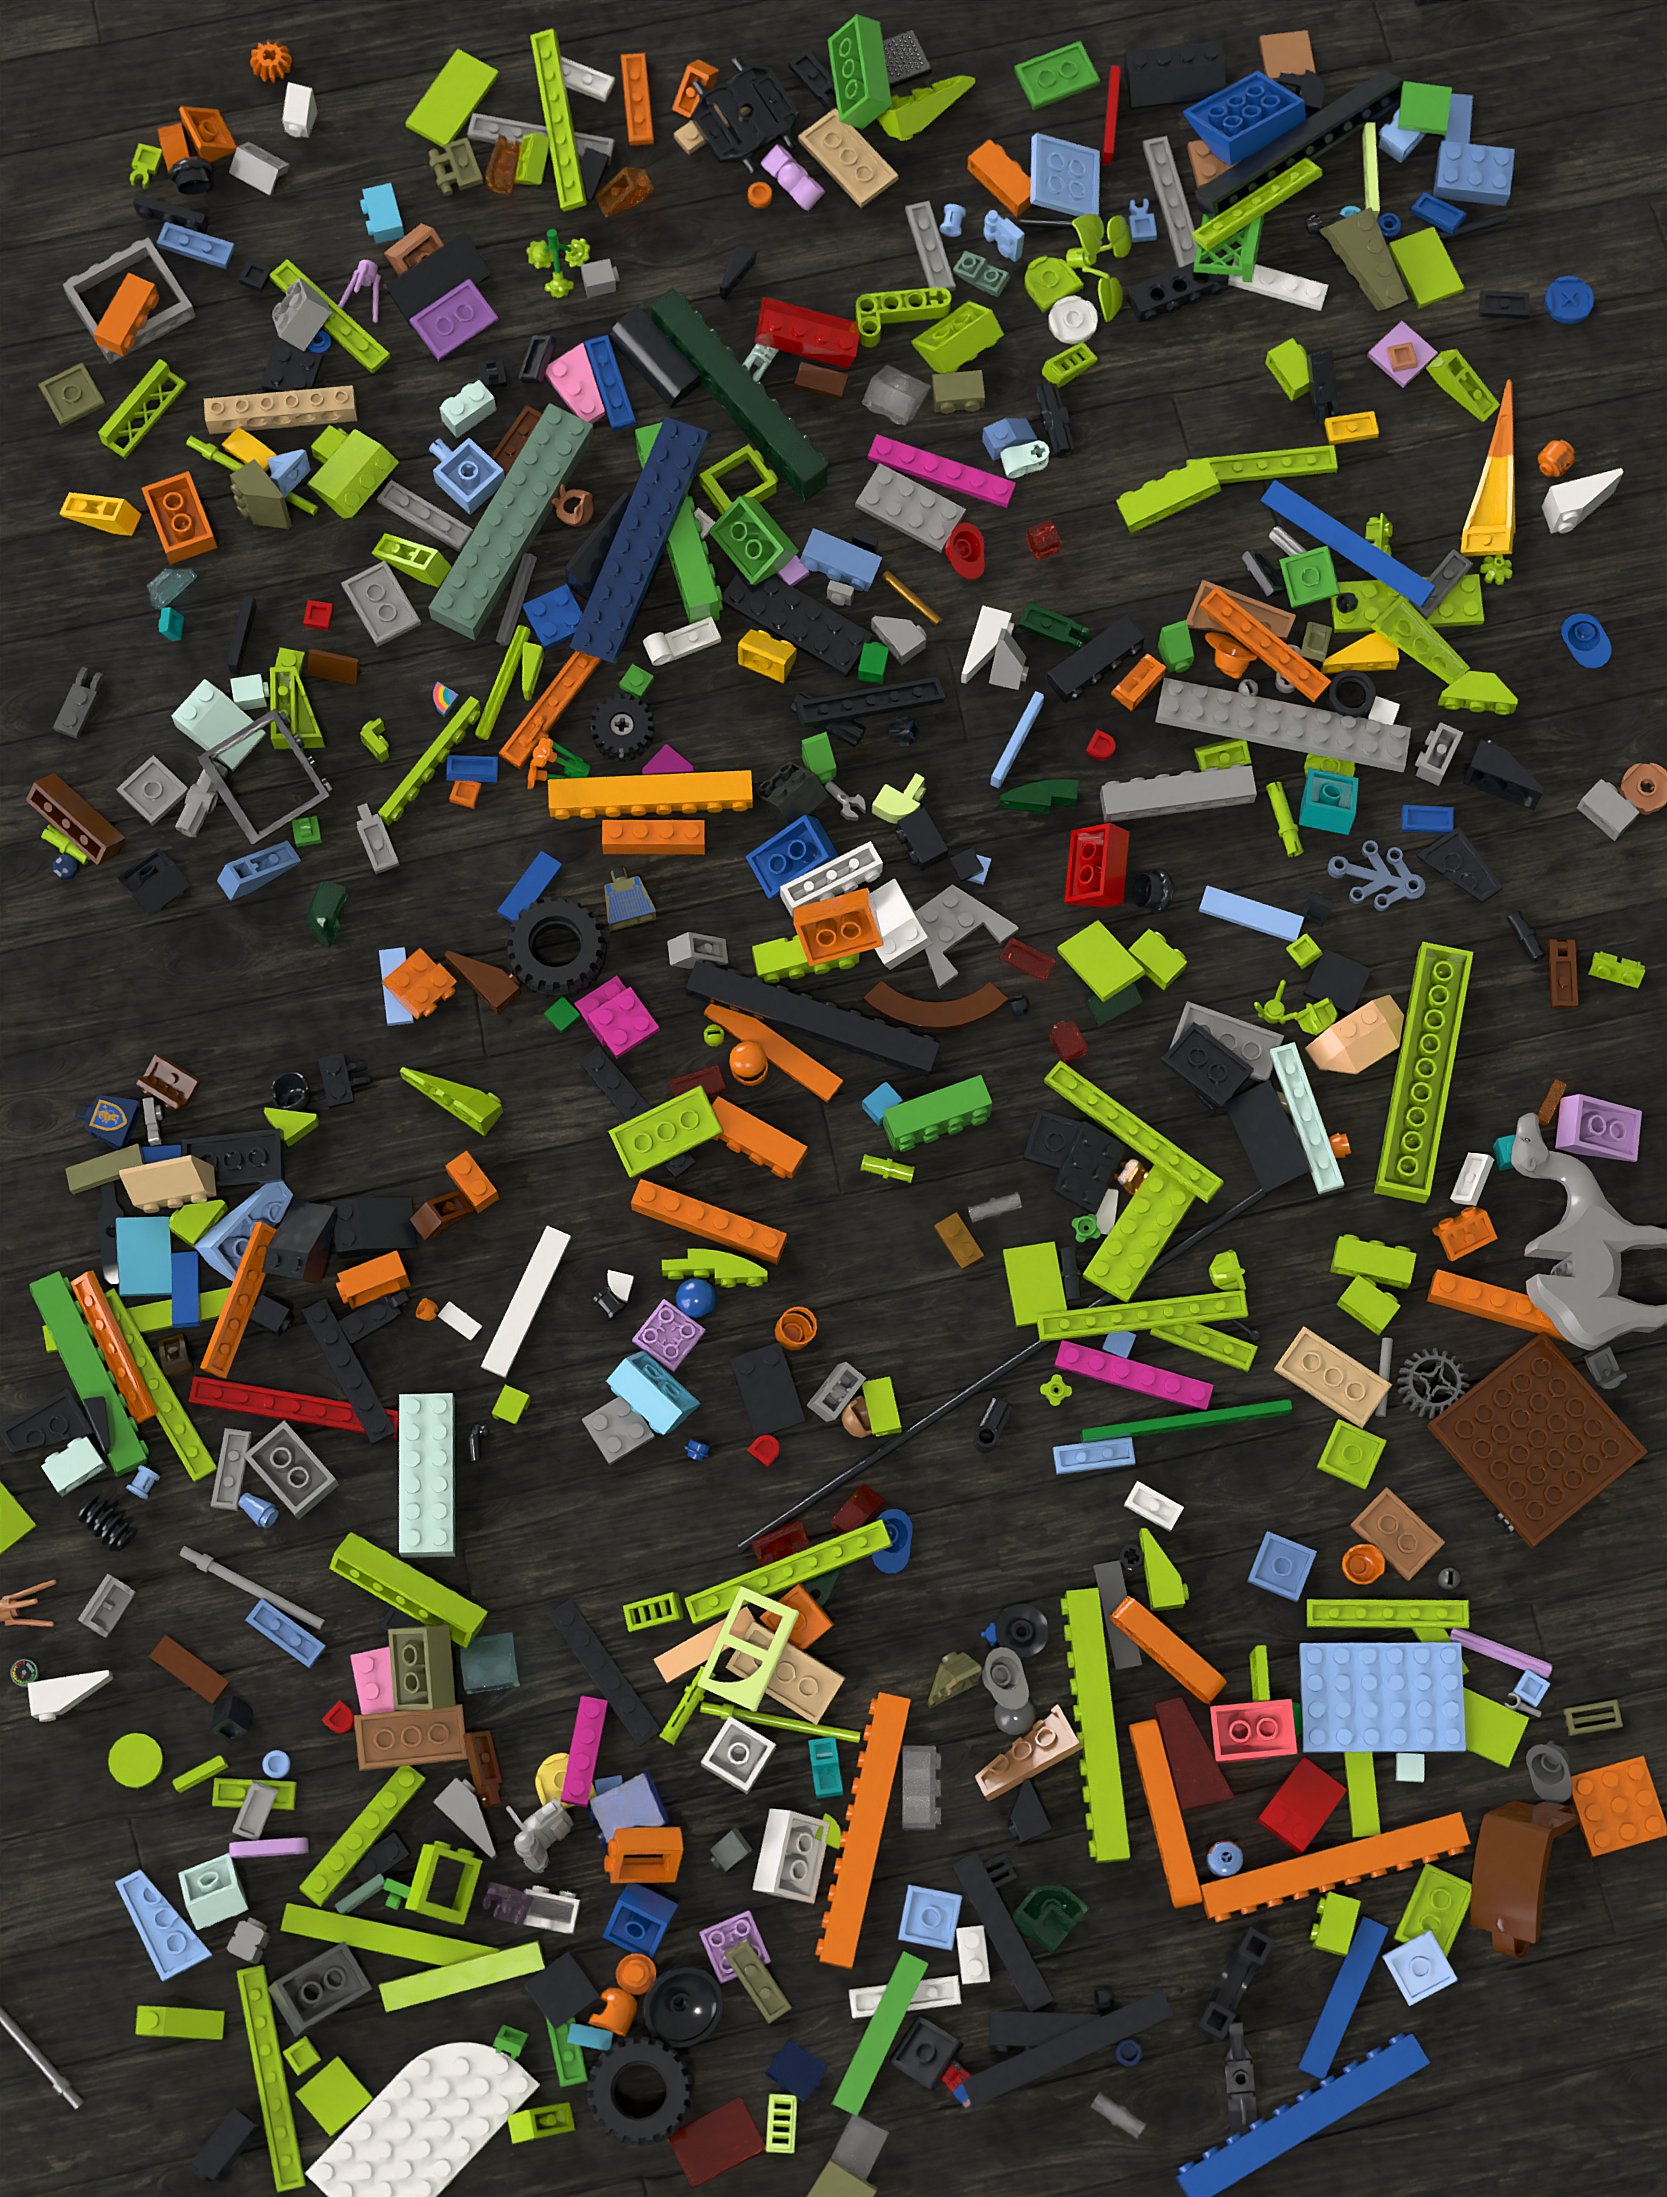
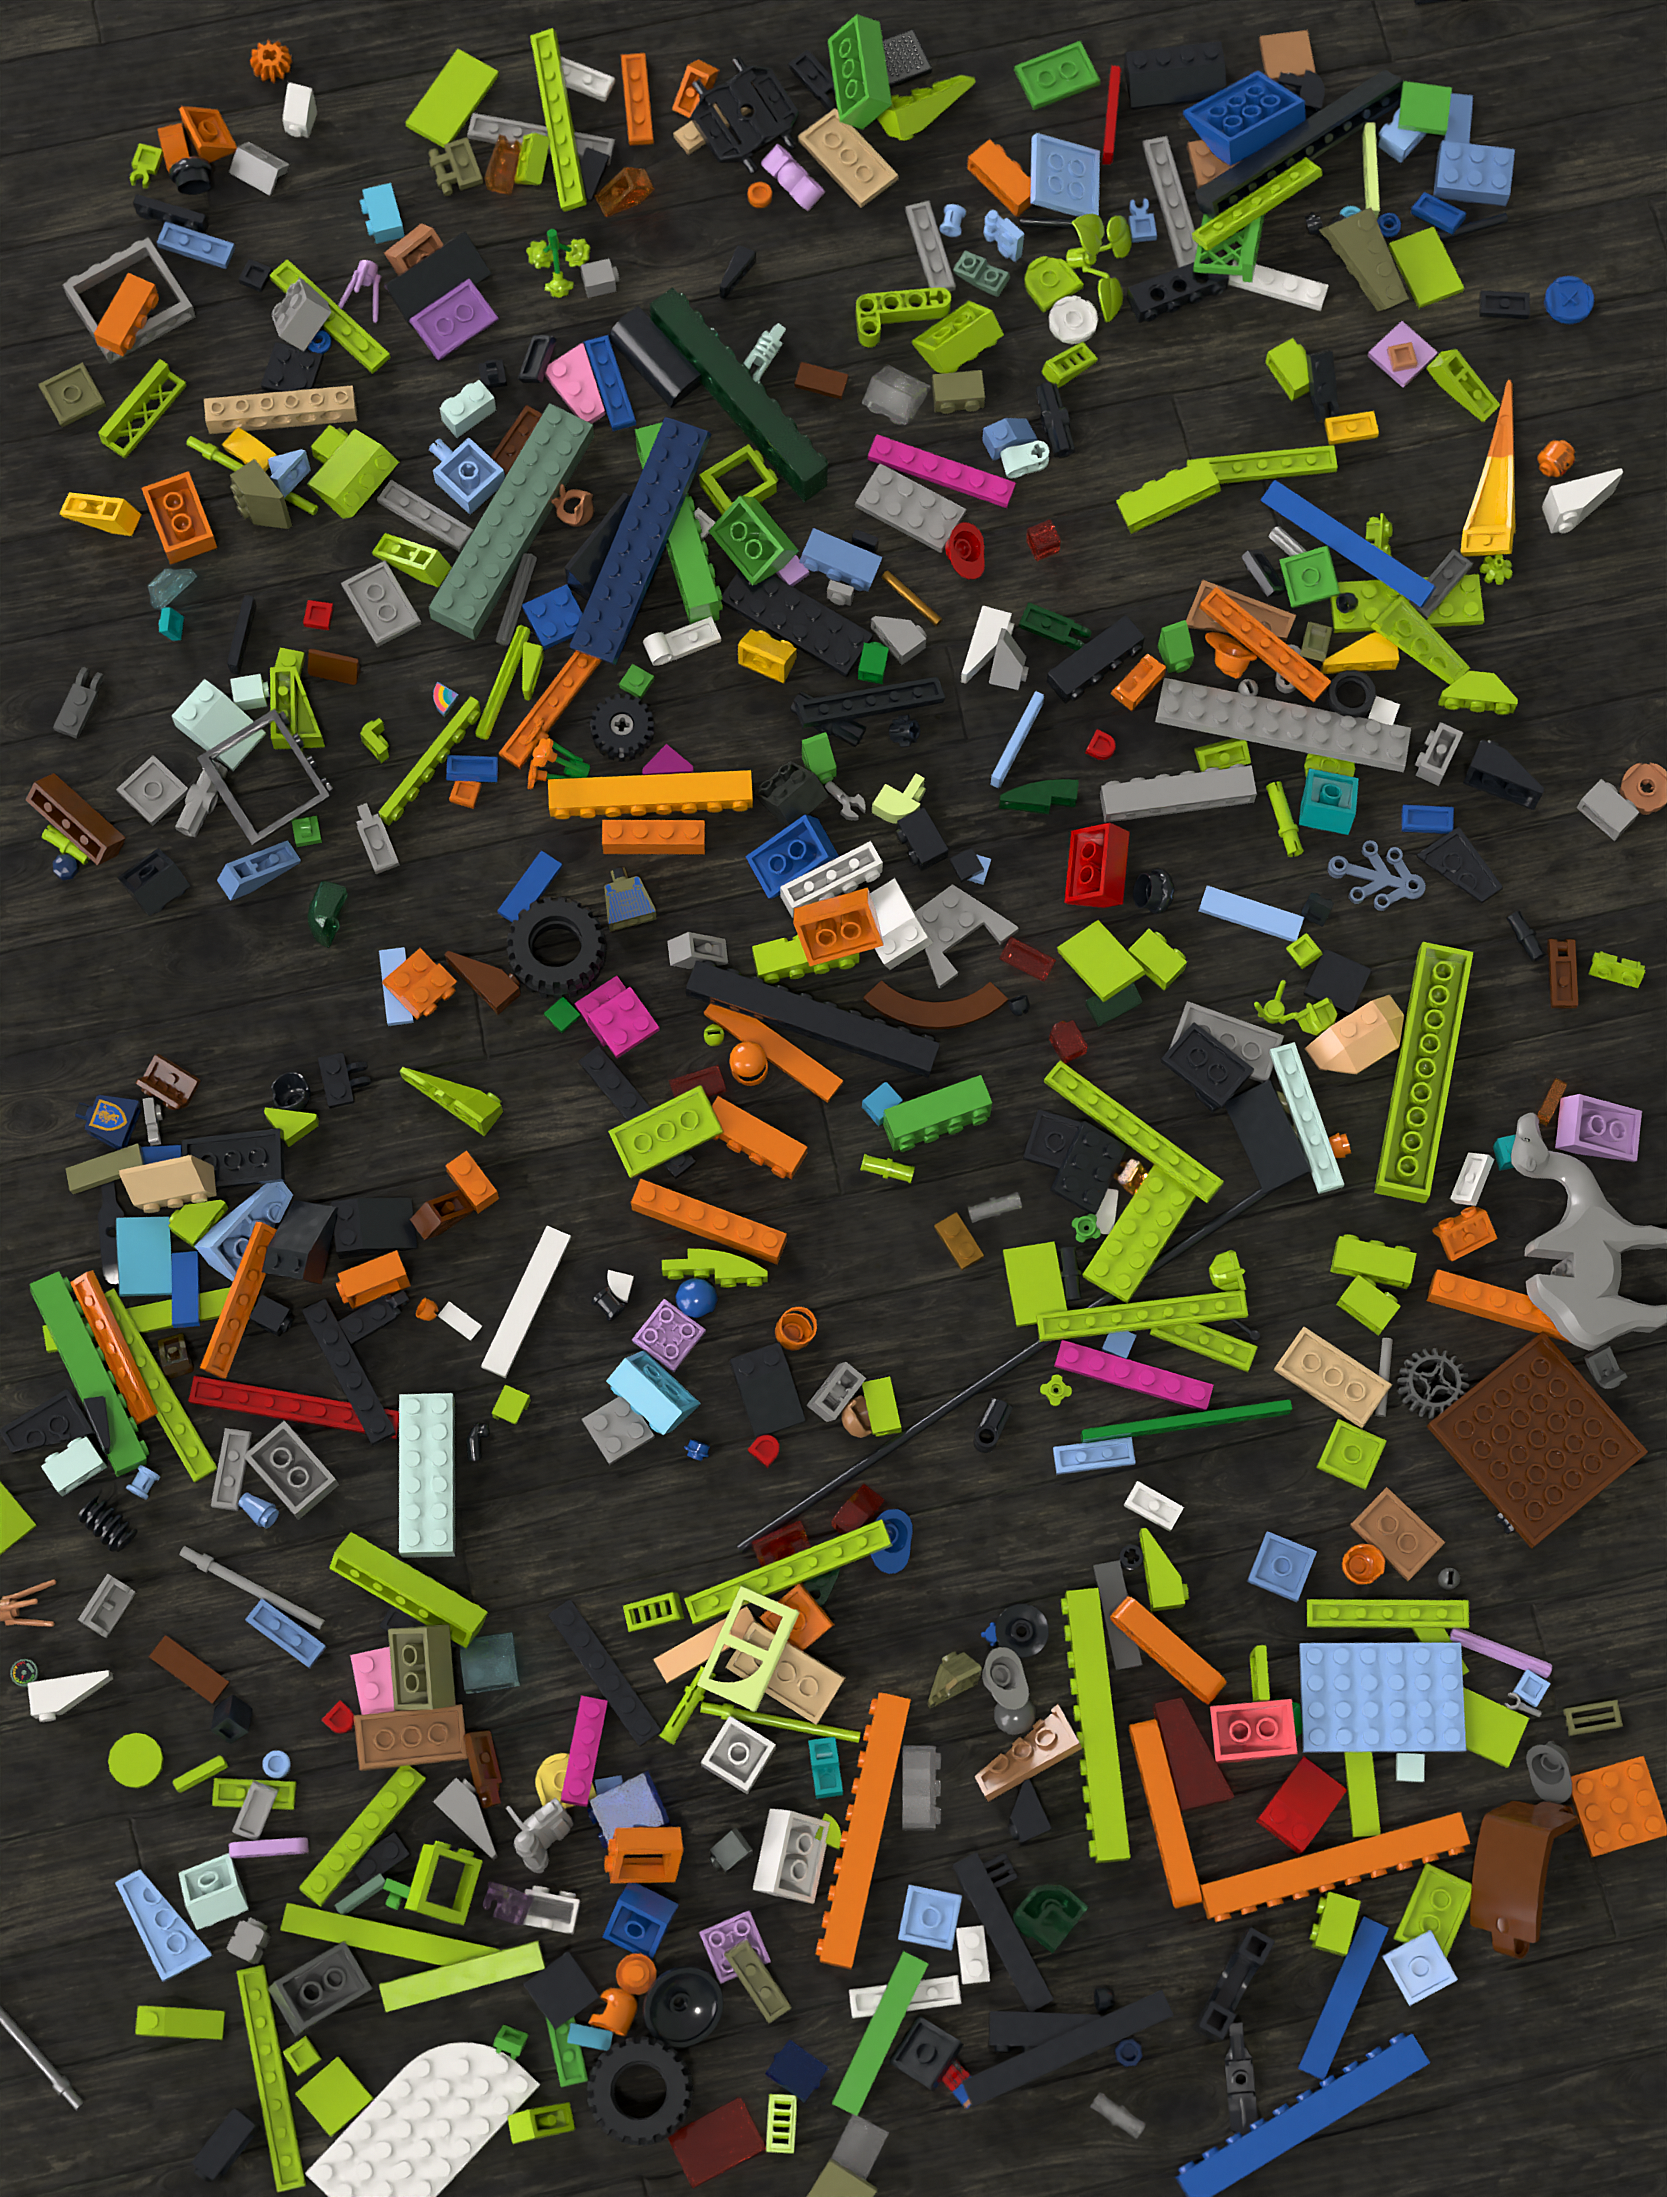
(807, 333): red slope -> none
(1217, 1865): medium blue head -> none
(1586, 640): blue piece -> none

